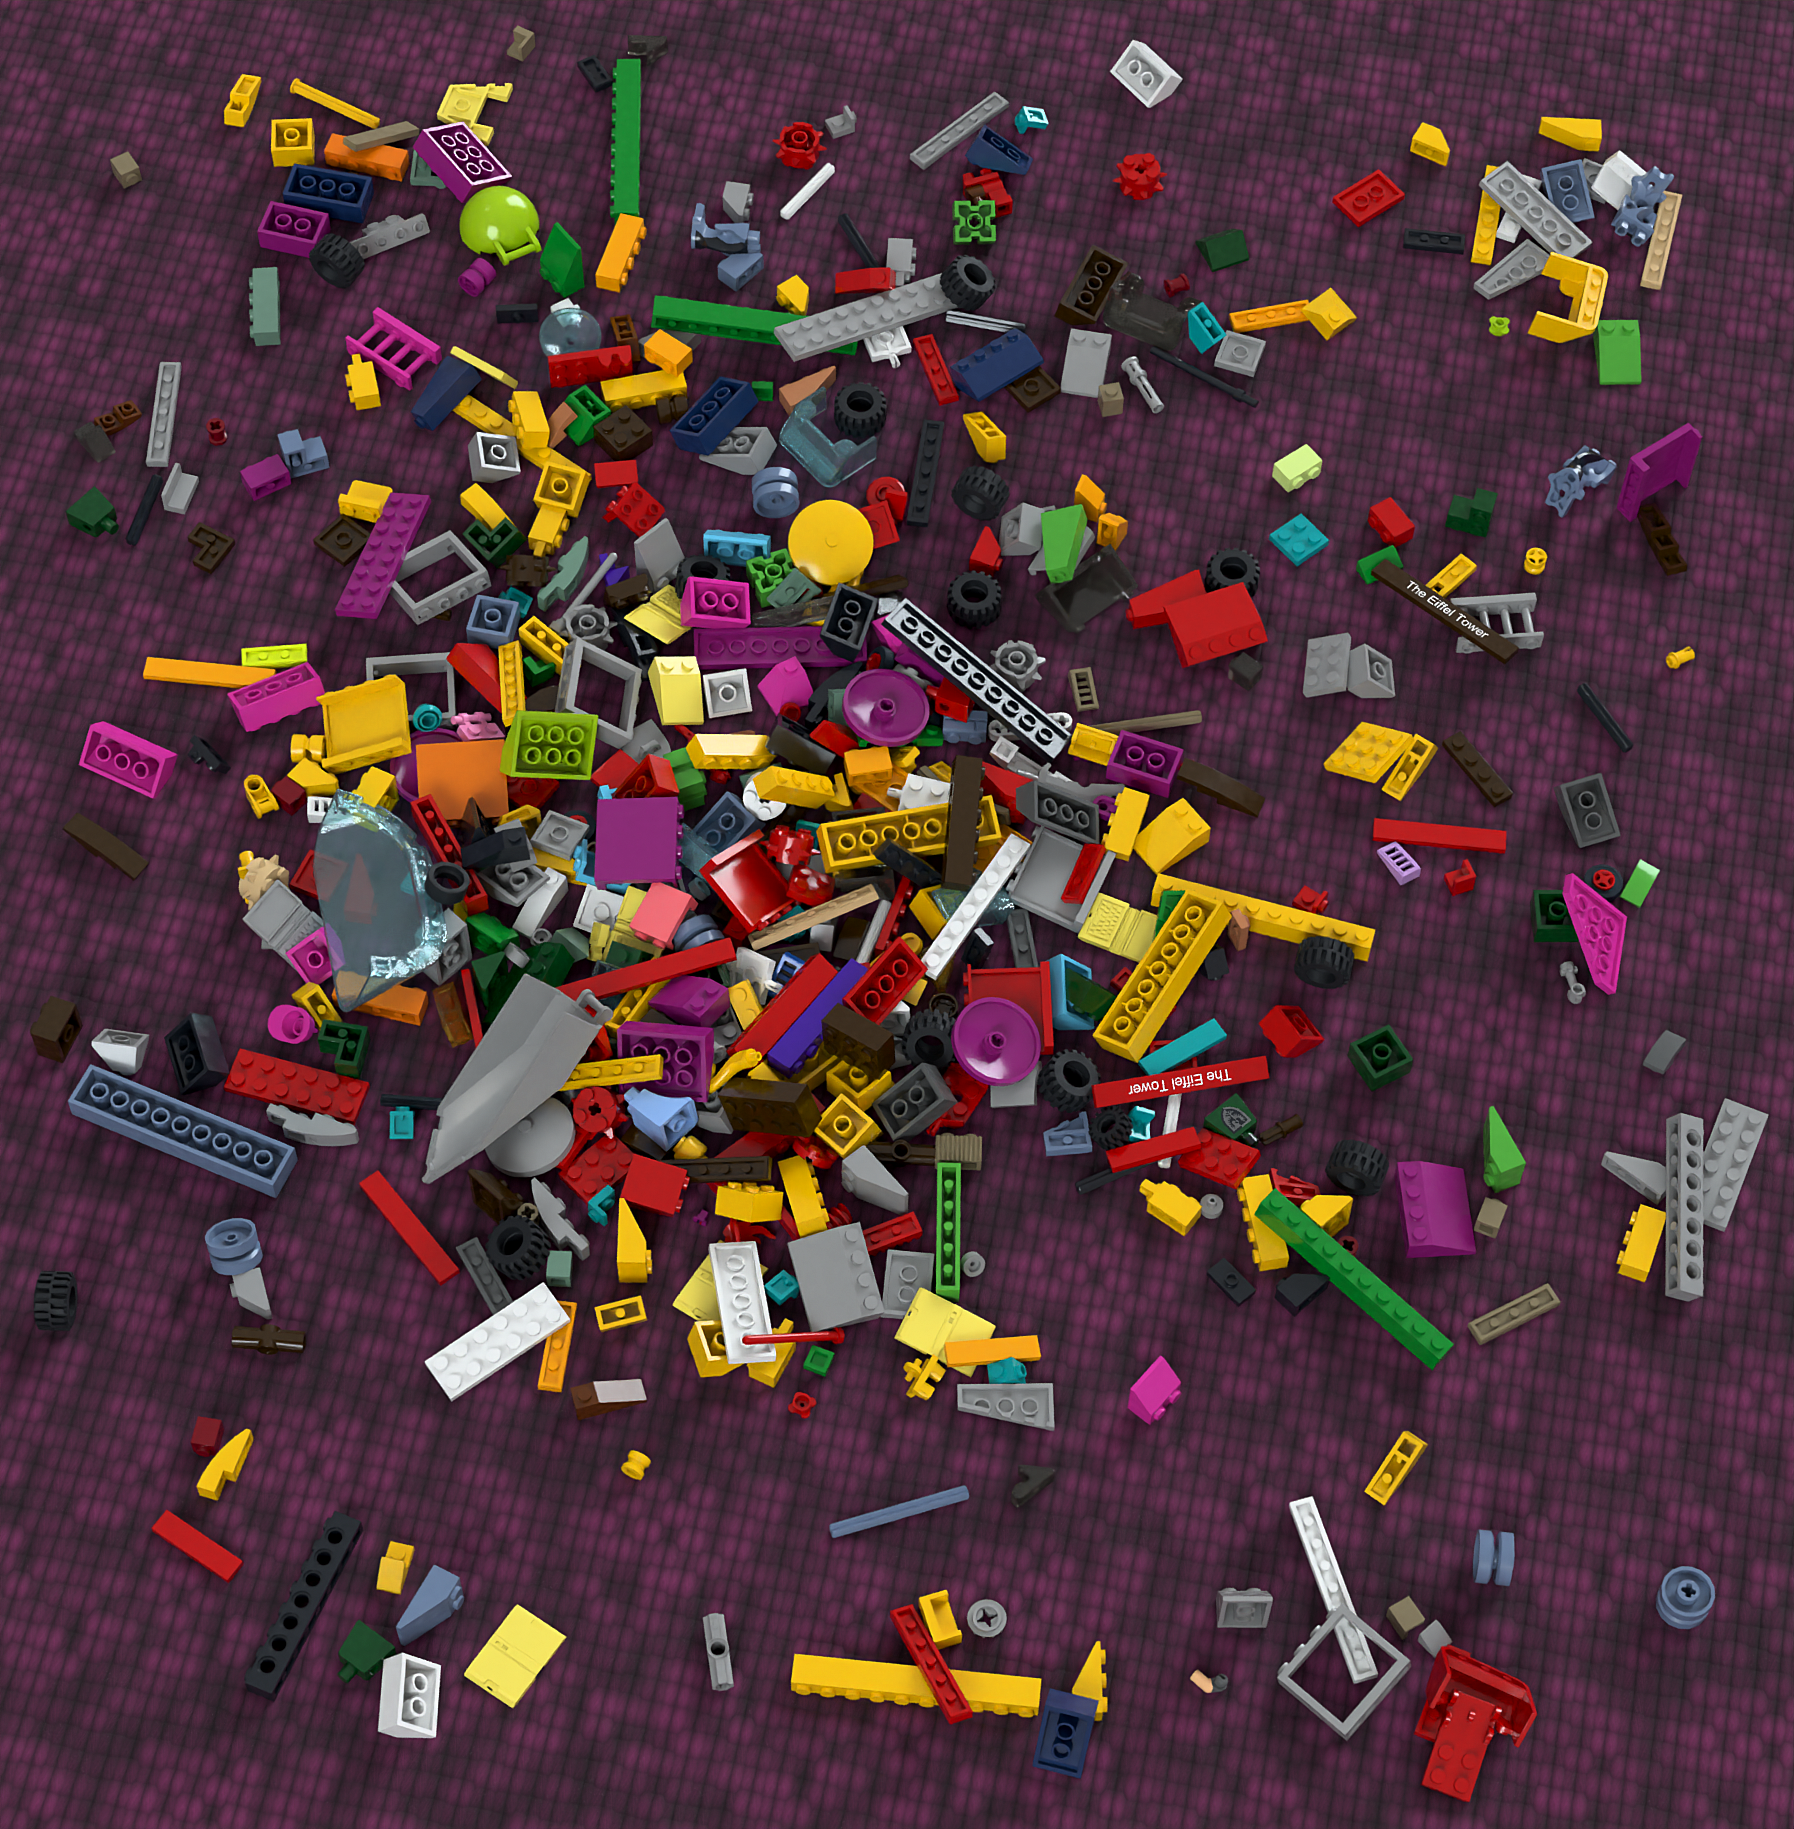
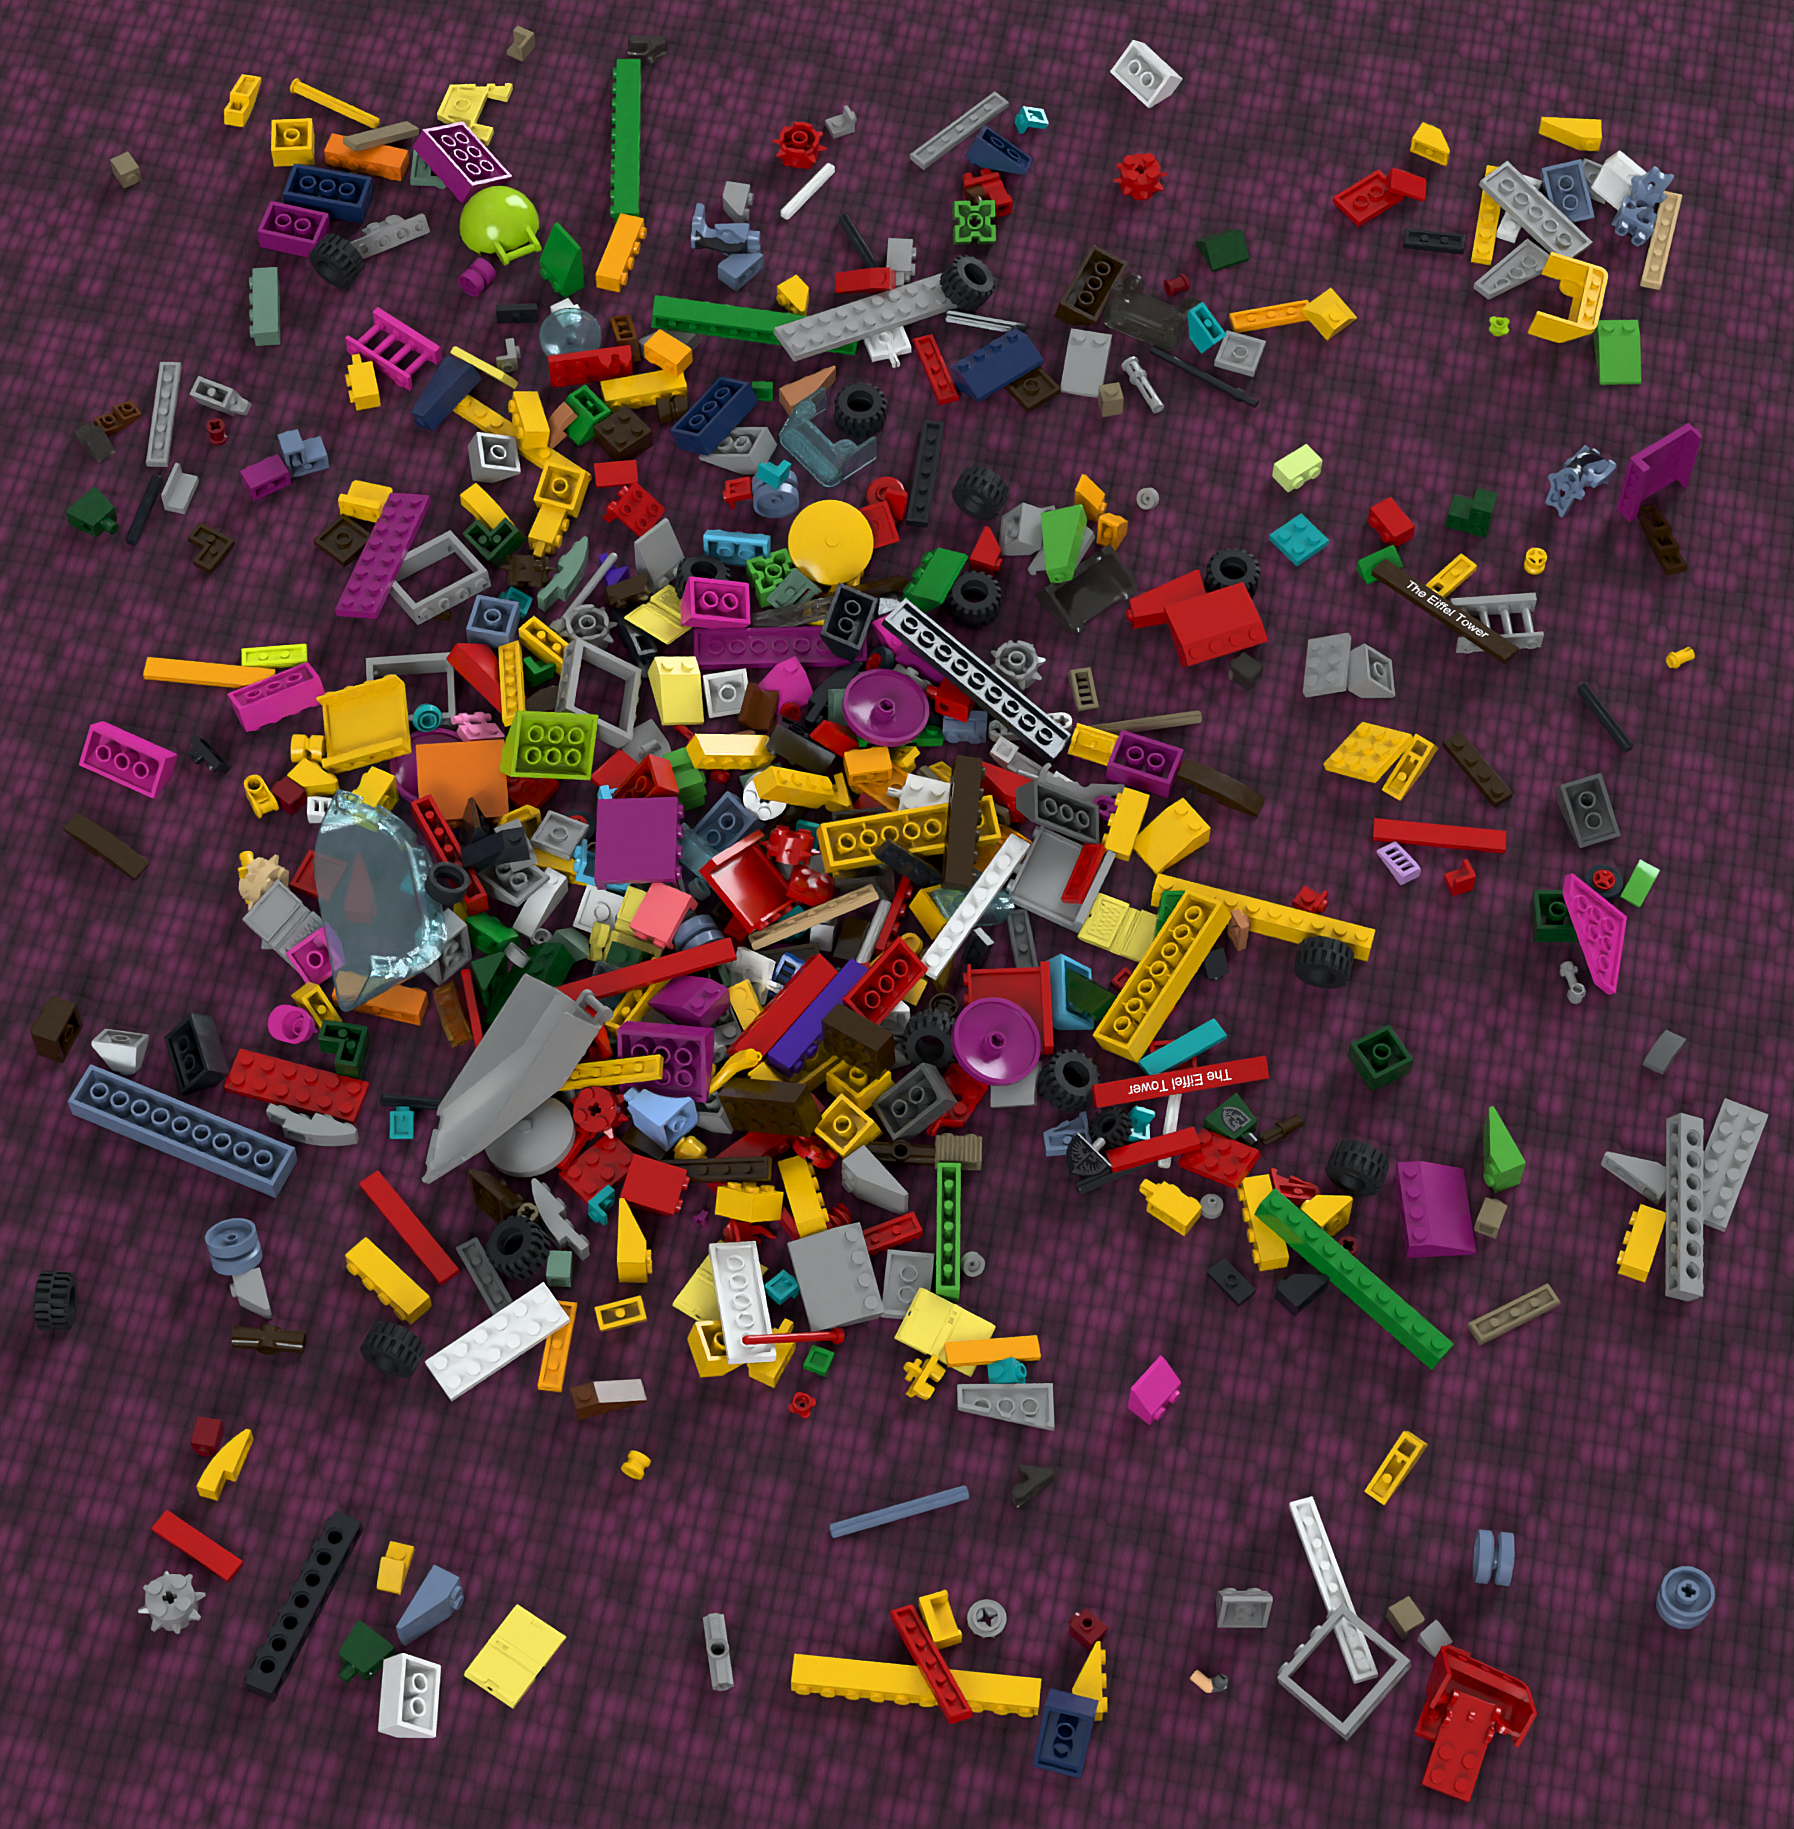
(167, 1589): none -> light grey brick
(219, 397): none -> light grey hinge
(388, 1281): none -> yellow brick
(392, 1349): none -> black tyre
(509, 362): none -> light grey bracket
(595, 73): black plate -> none
(737, 490): none -> red bracket
(758, 708): none -> reddish brown panel
(772, 474): none -> teal panel
(934, 578): none -> green slope
(986, 436): yellow slope -> none
(1084, 1158): none -> shield
(1087, 1629): none -> dark red brick
(1147, 498): none -> light grey tile
(1290, 1031): red slope -> none
(1406, 184): none -> red slope

